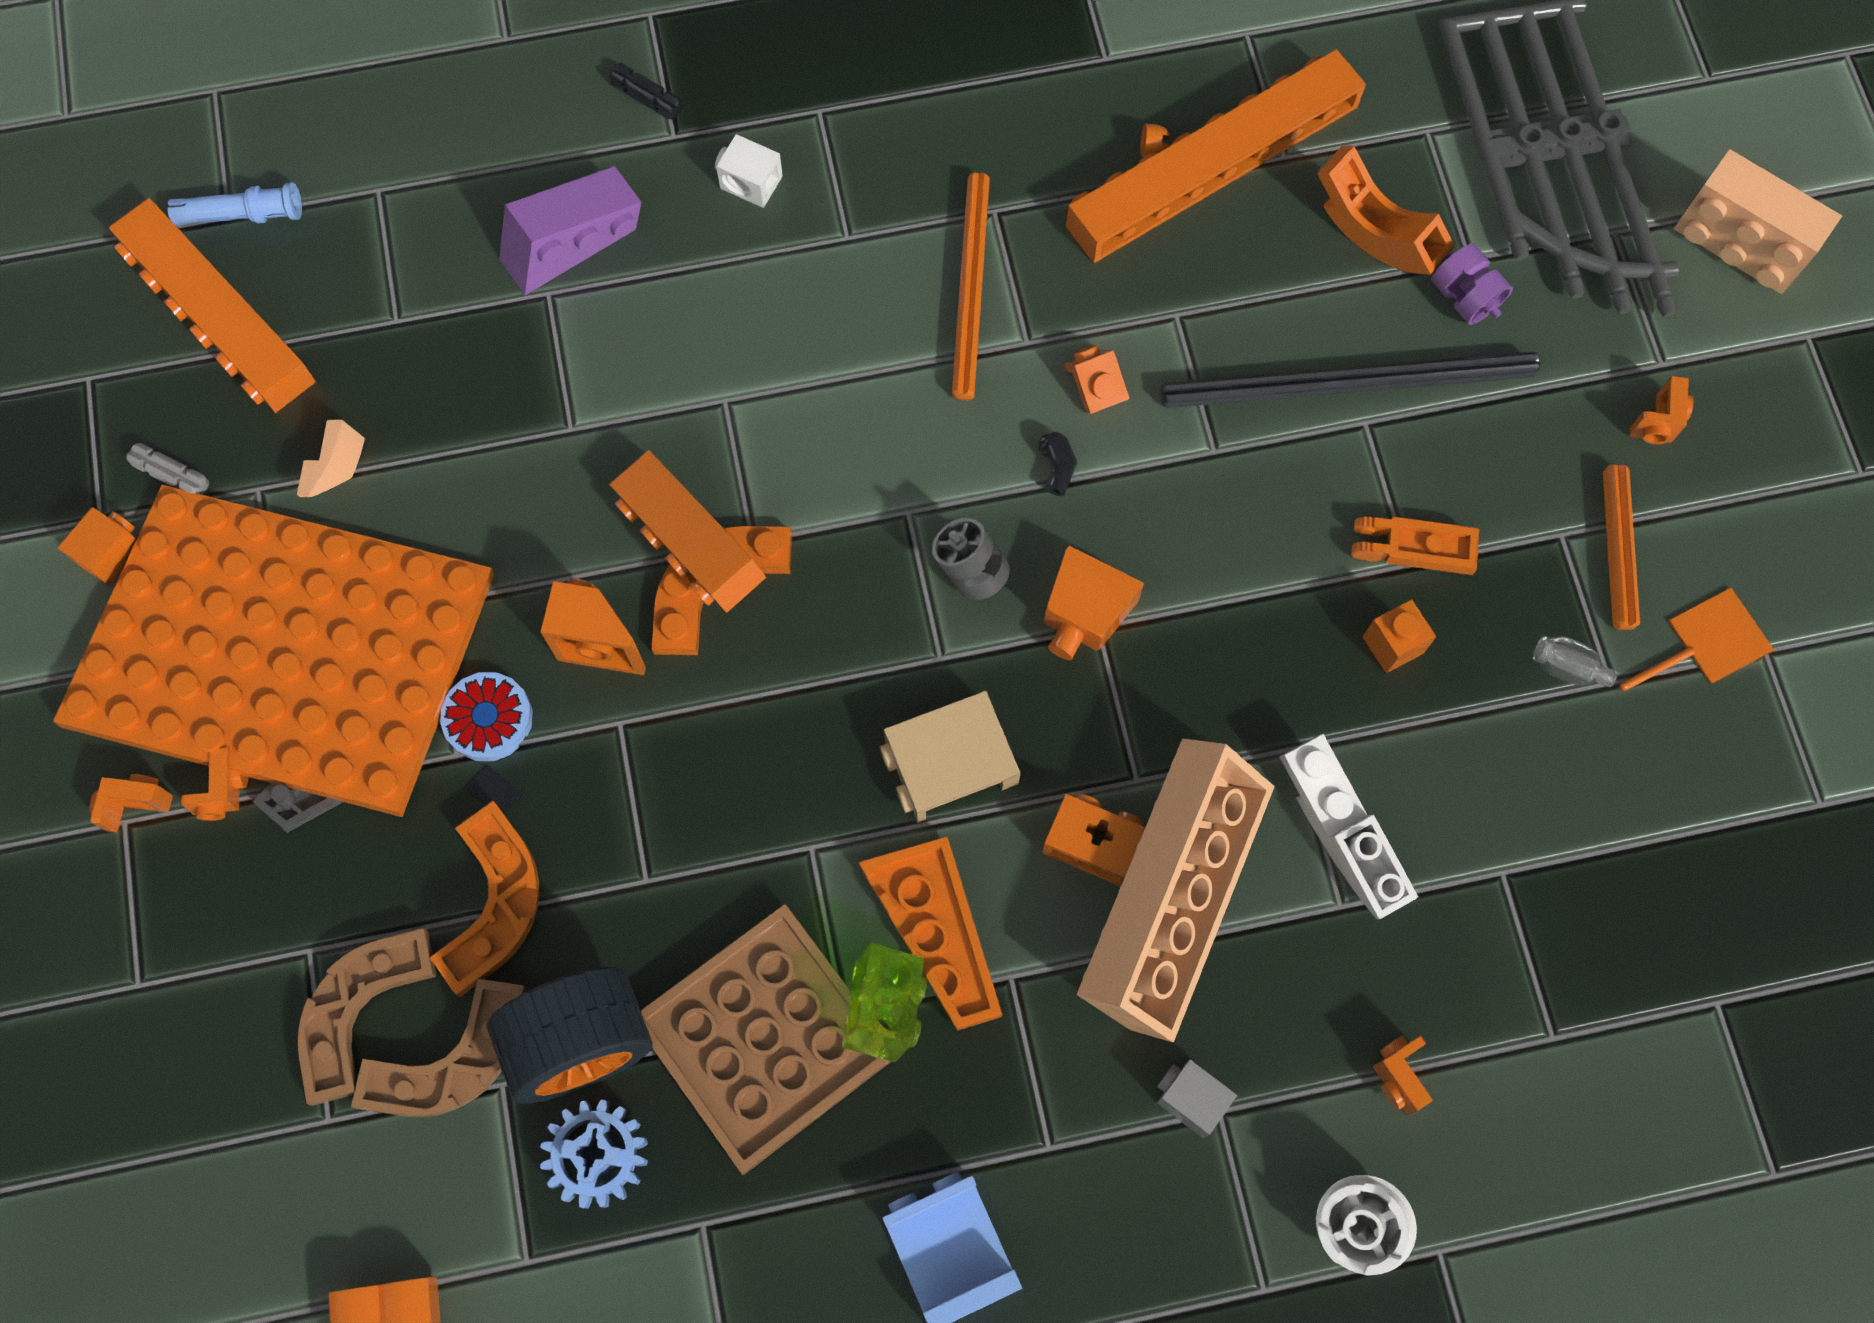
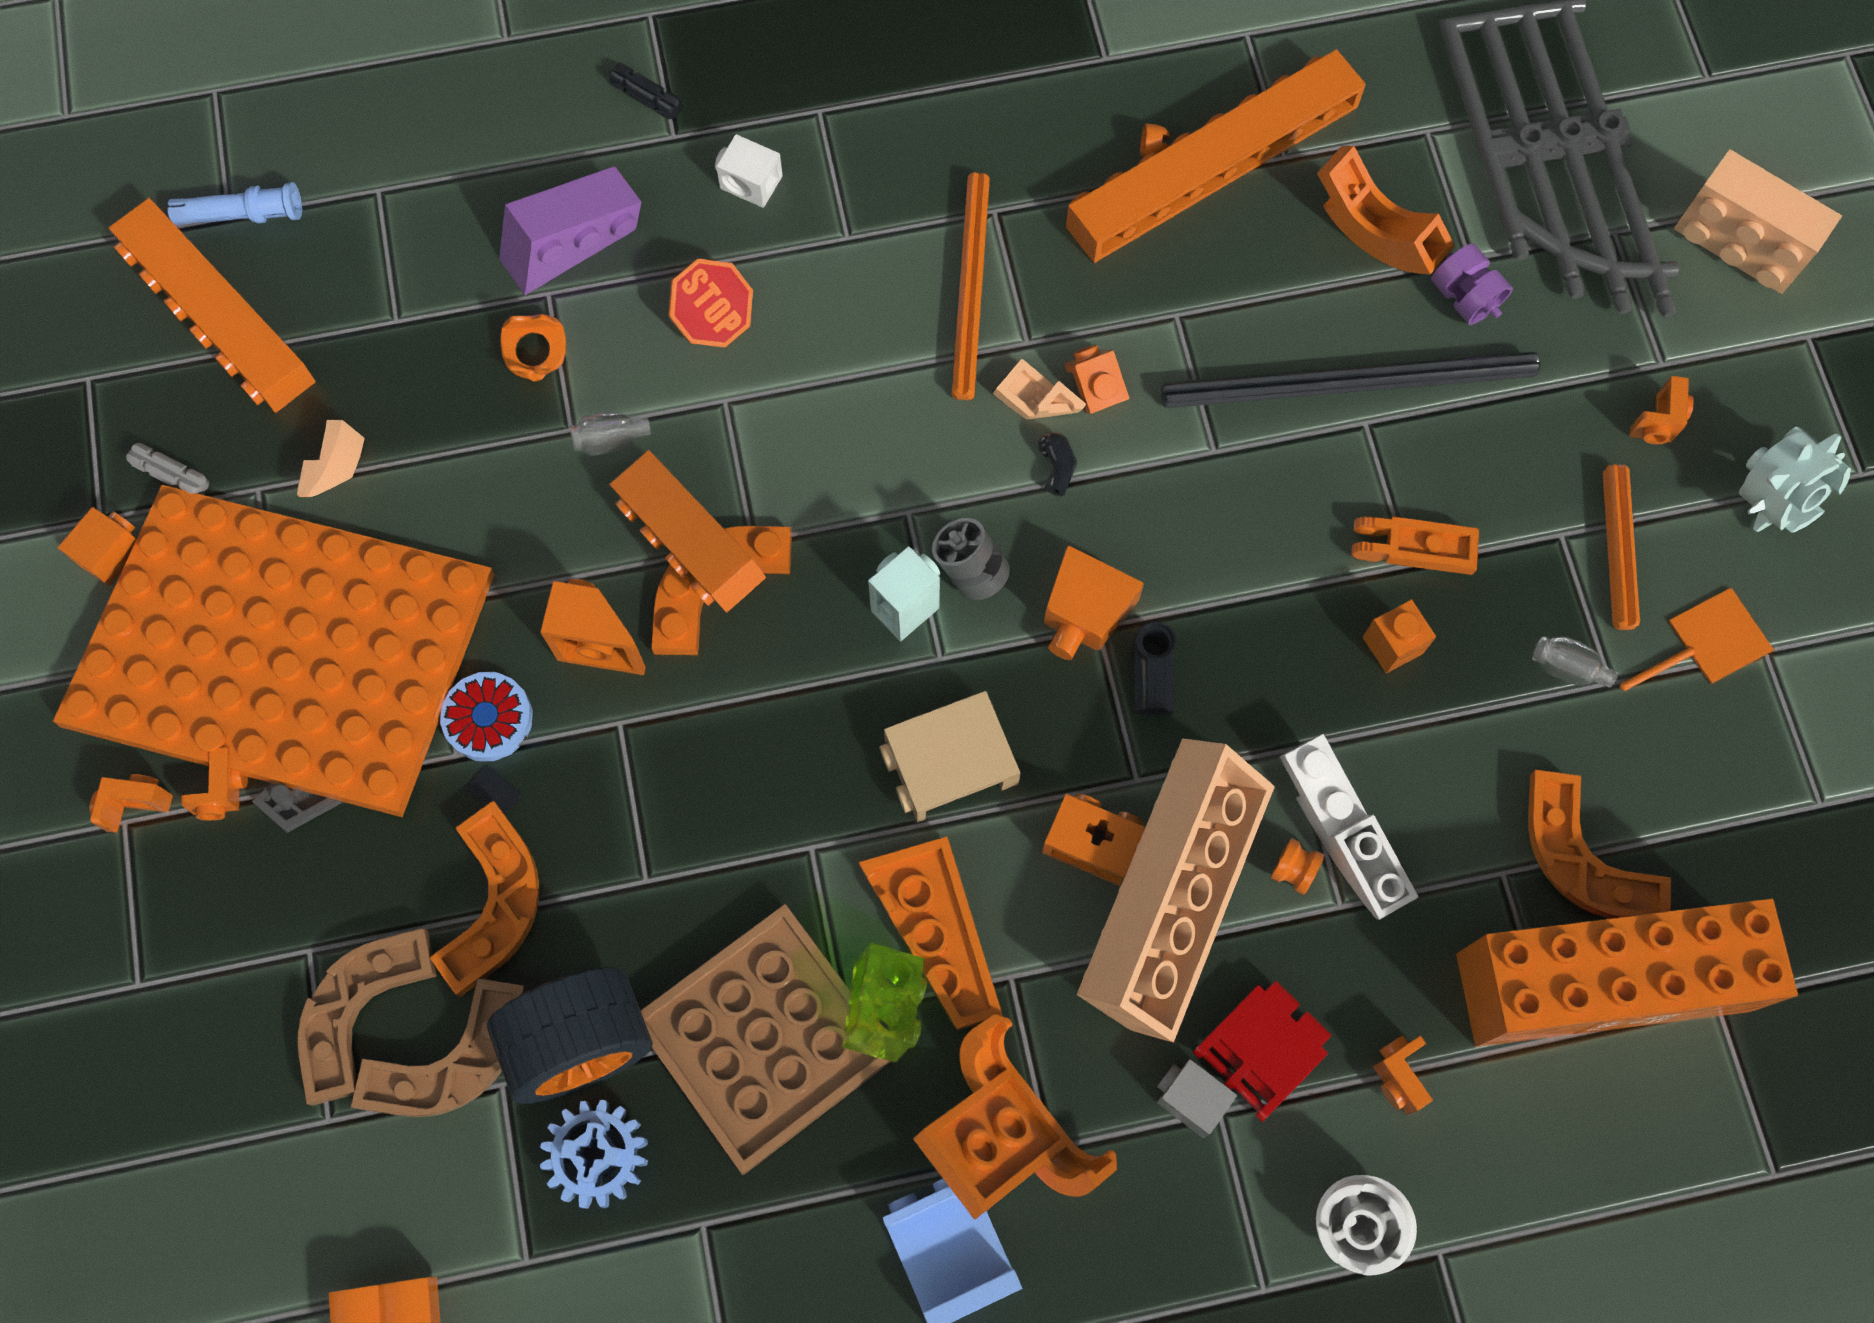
(545, 325): none -> orange piece
(607, 432): none -> clear plant
(710, 303): none -> piece
(904, 591): none -> light aqua brick
(1004, 1132): none -> orange piece
(1034, 395): none -> light nougat slope
(1153, 673): none -> black piece
(1265, 1047): none -> red plate
(1297, 866): none -> orange wheel
(1569, 862): none -> orange plate
(1625, 972): none -> orange brick
(1793, 480): none -> light aqua brick

